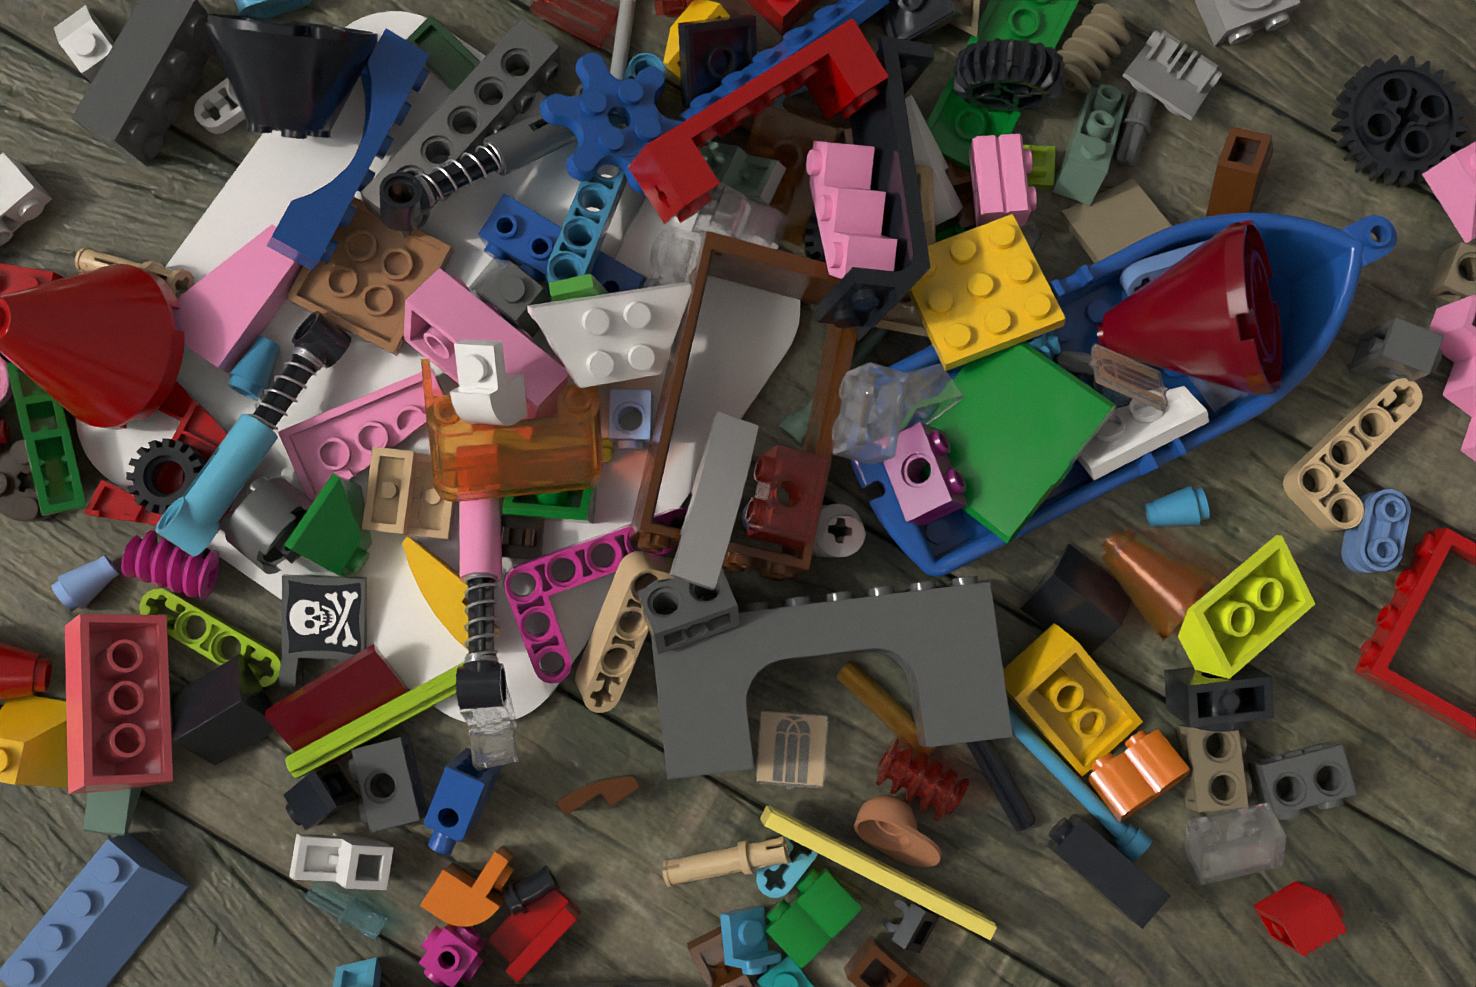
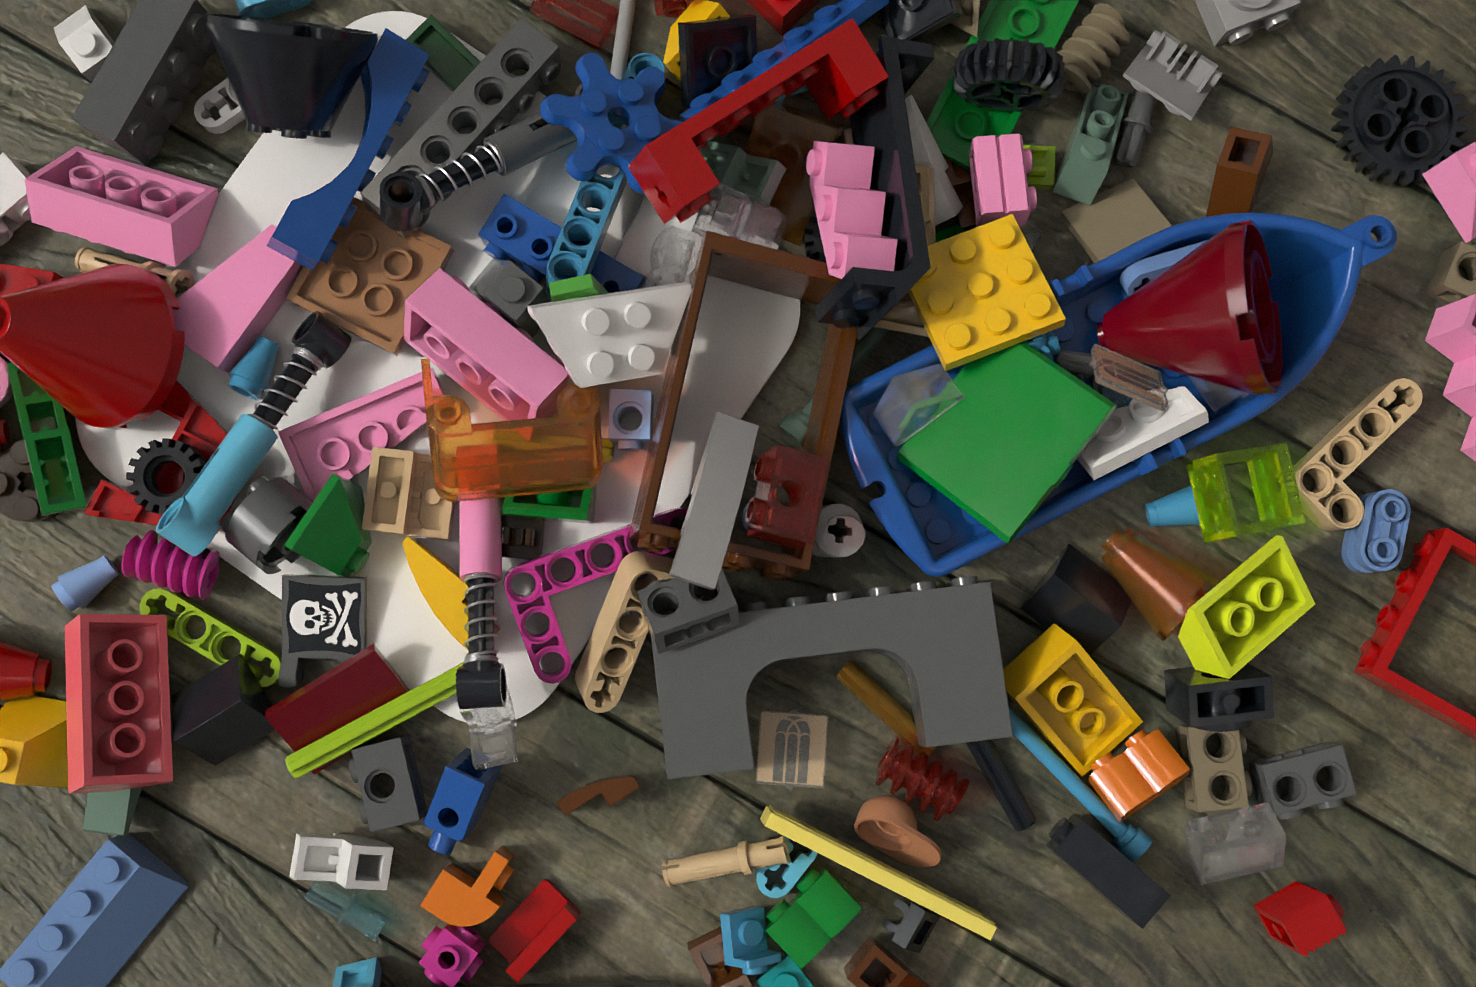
(121, 205): none -> bright pink slope
(319, 796): black slope -> none
(485, 389): white brick -> none
(530, 890): black pin -> none
(869, 413): clear brick -> none
(941, 491): magenta brick -> none
(1266, 468): none -> clear neon green window
(1397, 352): dark grey brick -> none

